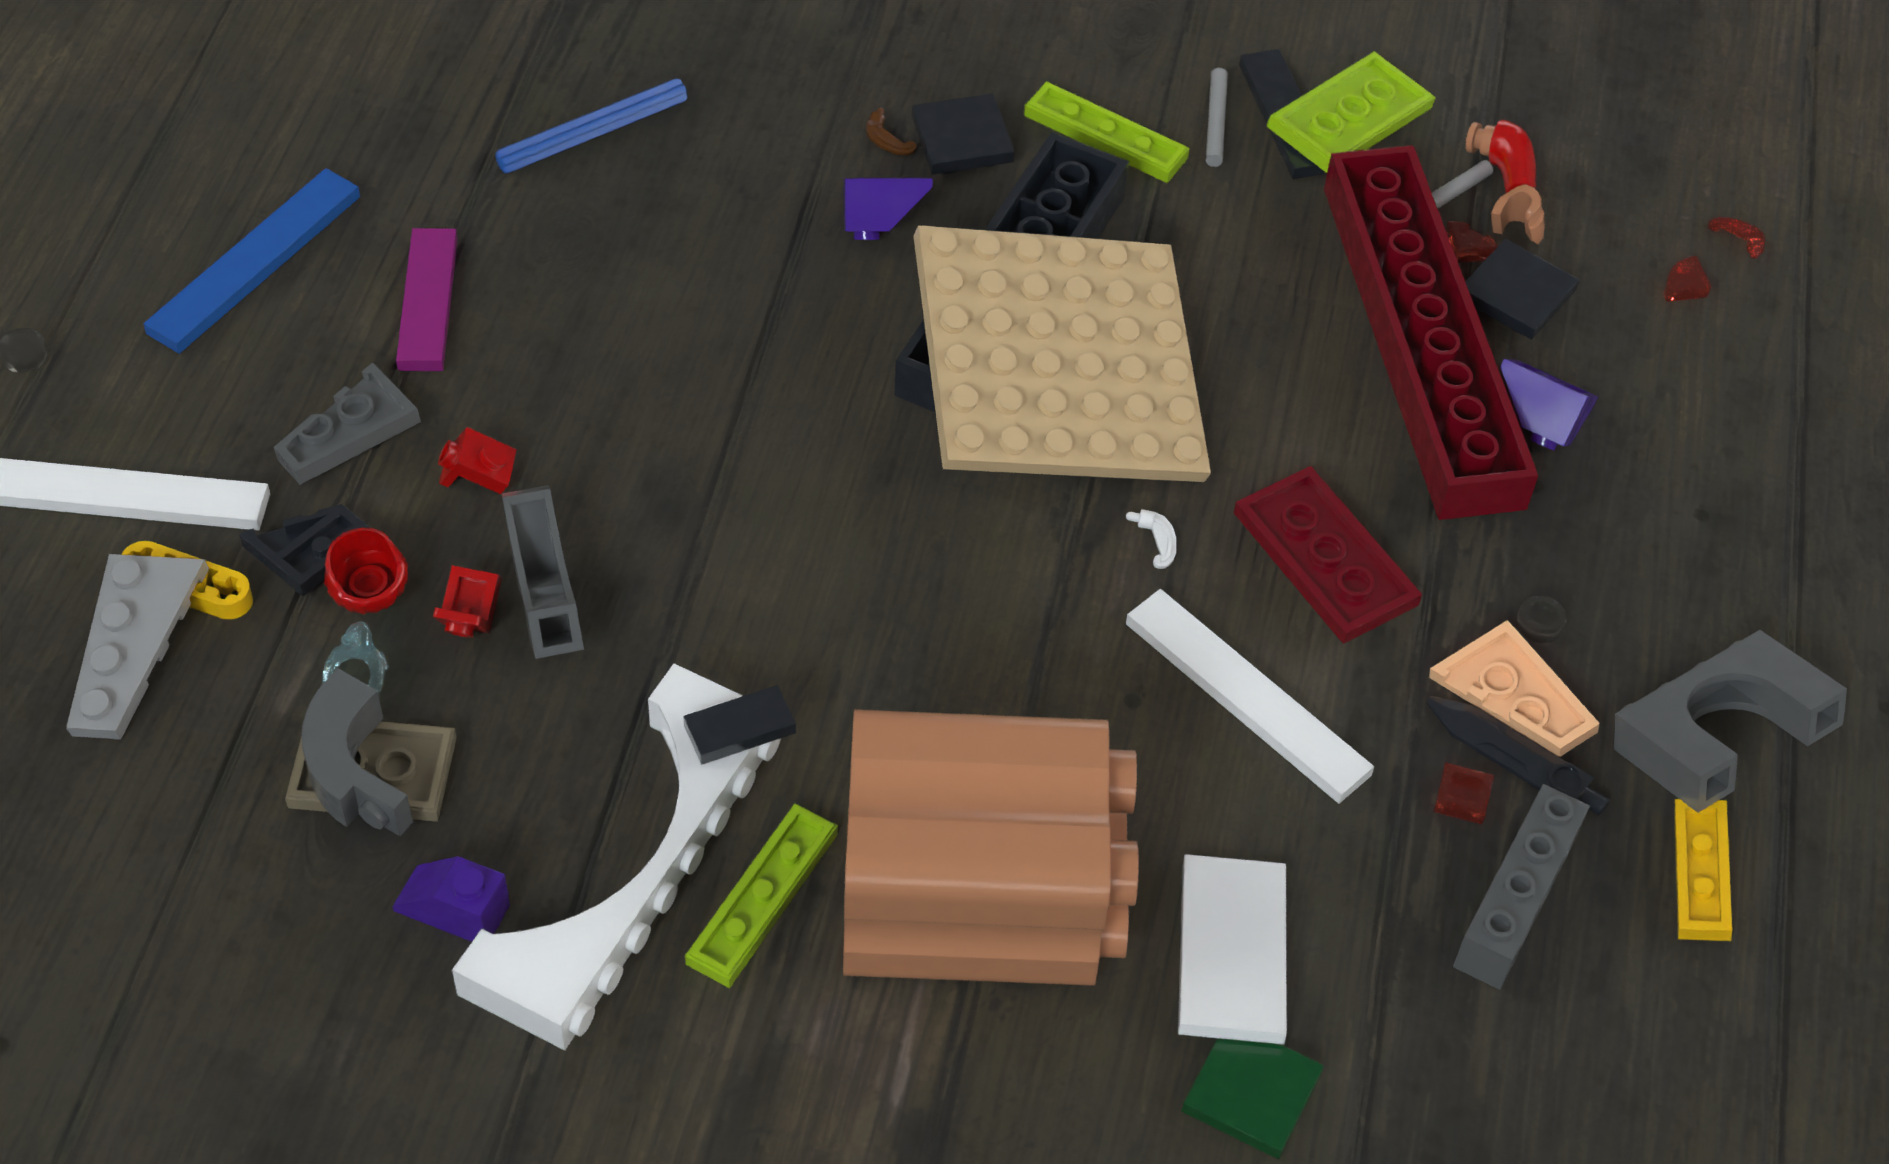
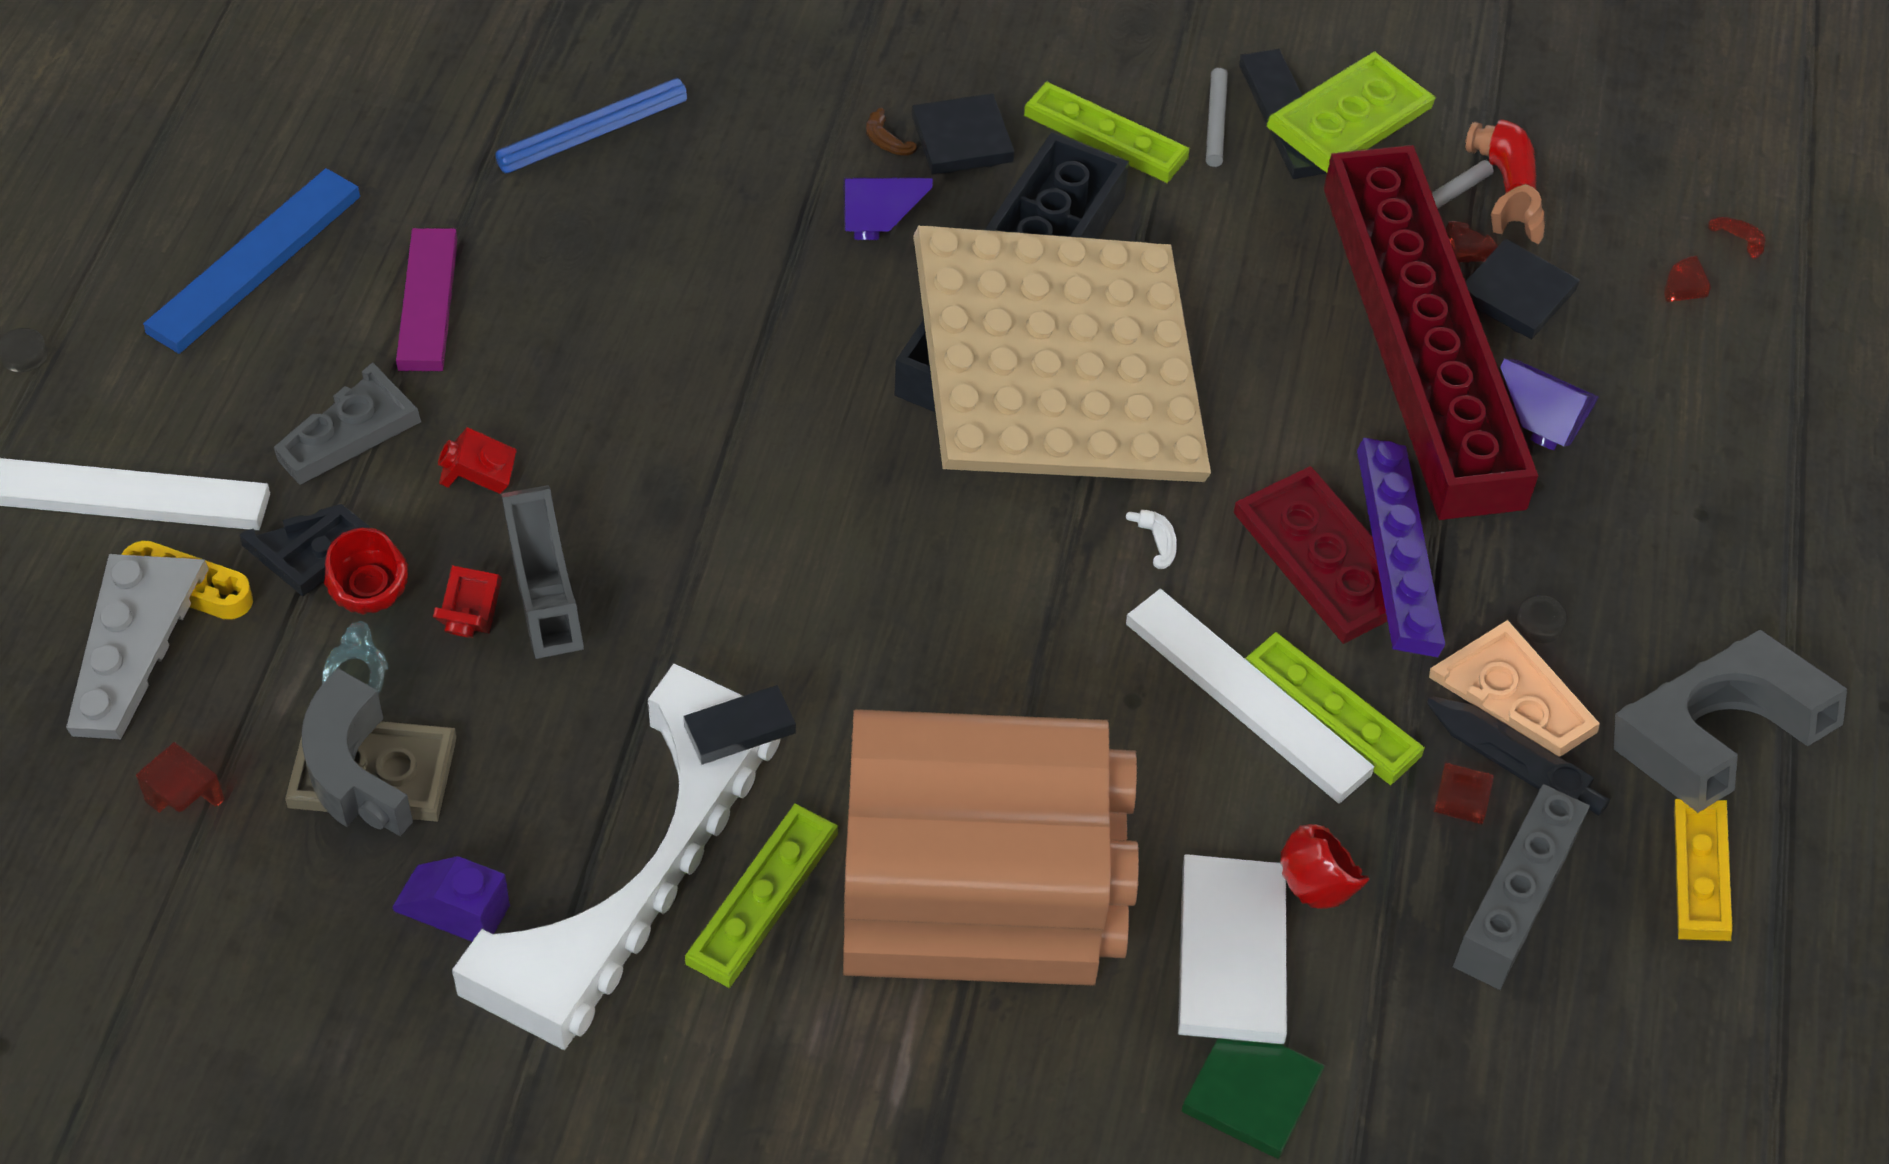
(177, 780): none -> clear red panel
(1319, 868): none -> red hair
(1338, 708): none -> lime tile
(1400, 548): none -> dark purple plate

